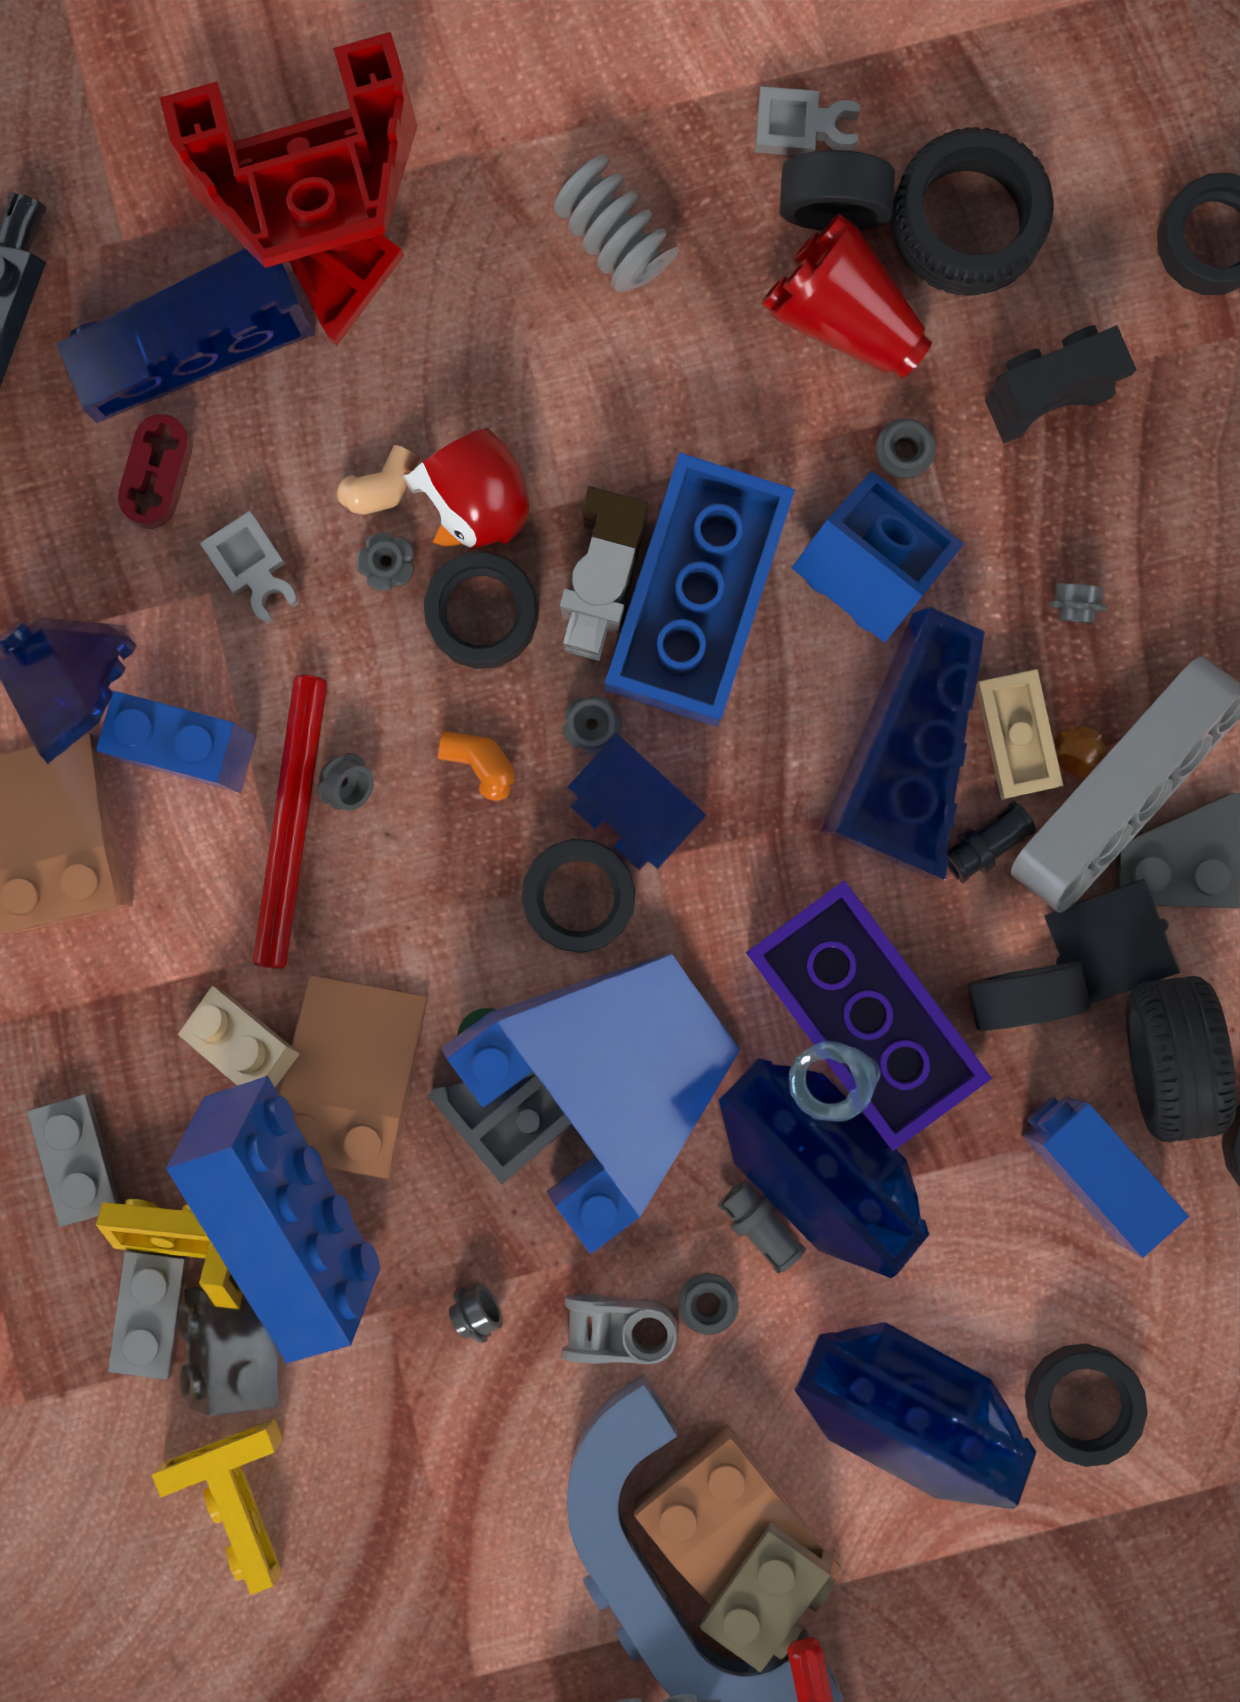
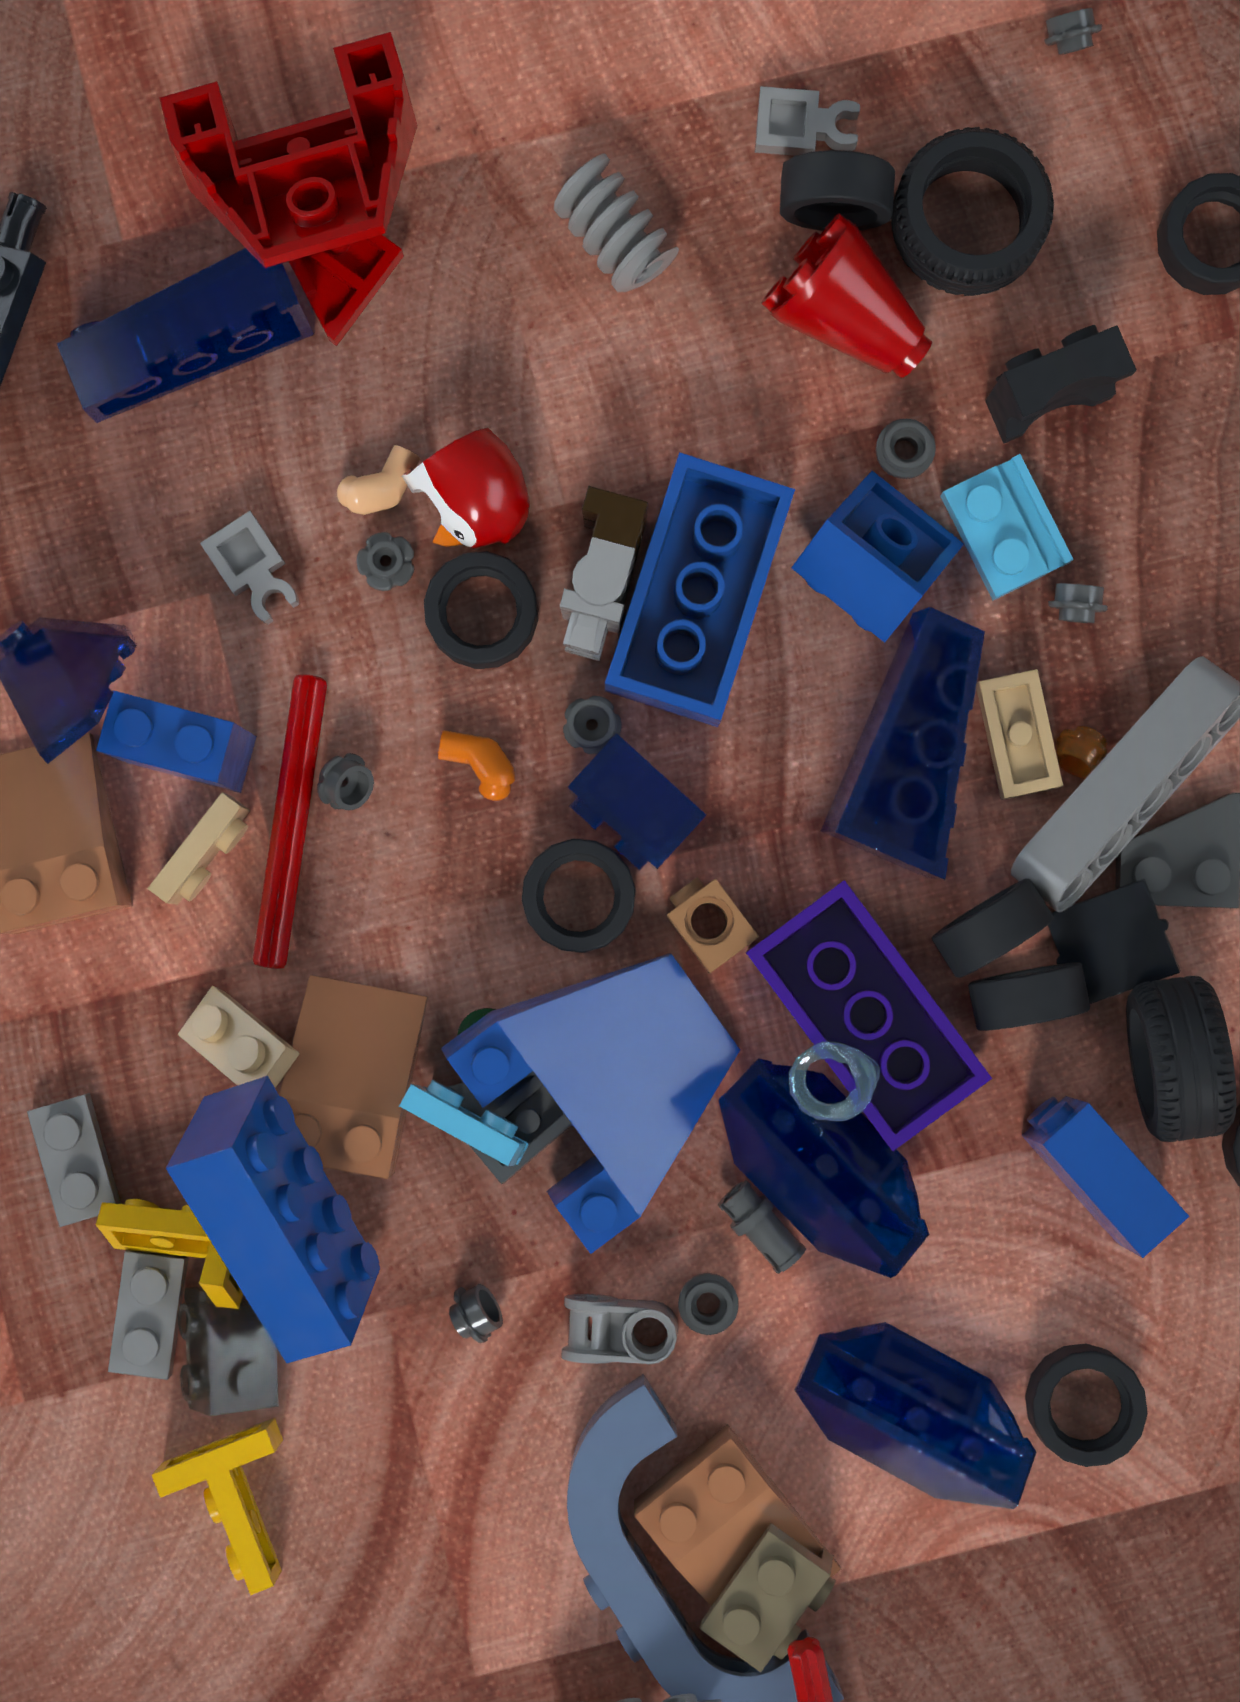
(142, 467): dark red beam -> none
(186, 870): none -> tan plate
(486, 1133): none -> medium azure plate
(735, 935): none -> medium nougat brick
(980, 847): black pin -> none
(993, 928): none -> black tyre
(1006, 527): none -> medium azure plate
(1072, 31): none -> dark grey plate

